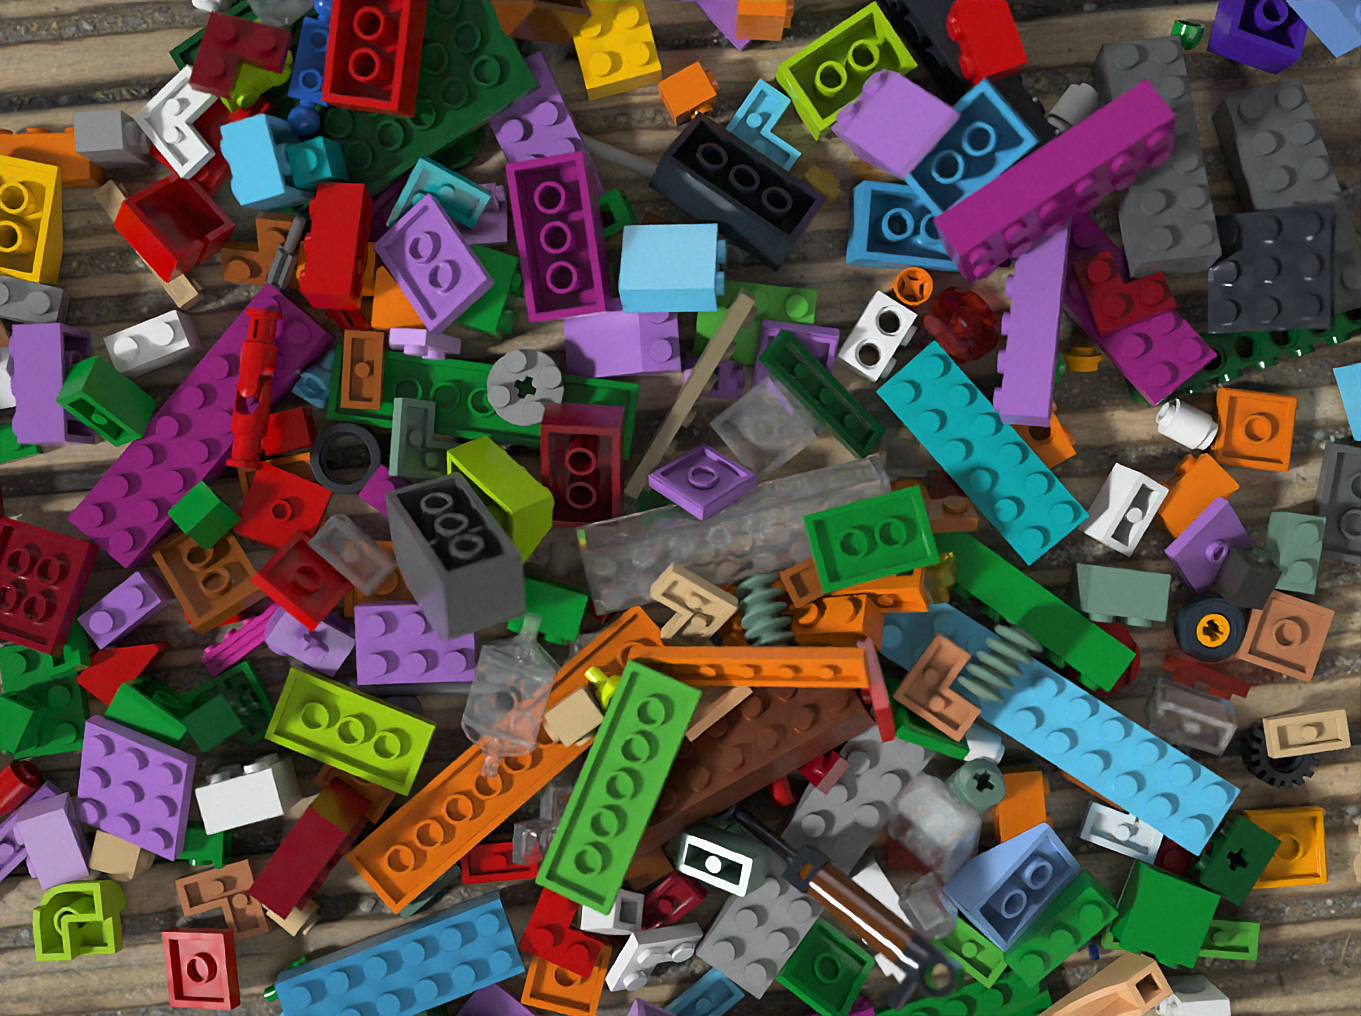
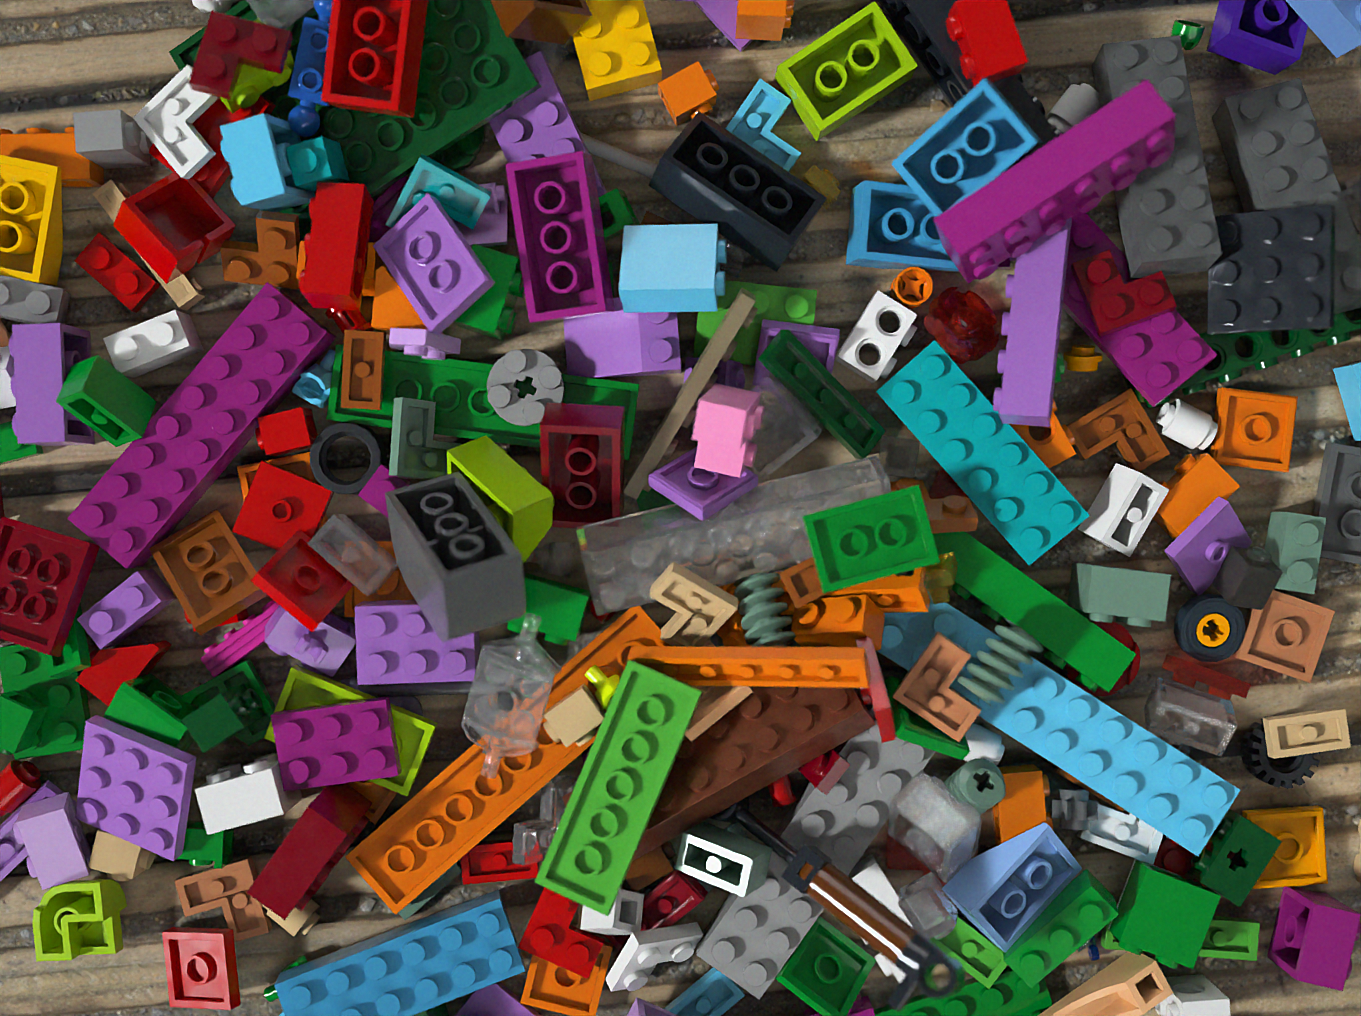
(117, 272): none -> red plate
(203, 515): green panel -> none
(256, 371): red piece -> none
(286, 256): dark grey axle -> none
(336, 743): none -> magenta plate
(726, 429): none -> bright pink brick
(893, 123): medium lavender slope -> none
(1074, 809): none -> dark grey gear
(1123, 423): none -> dark orange plate
(1314, 937): none -> magenta brick

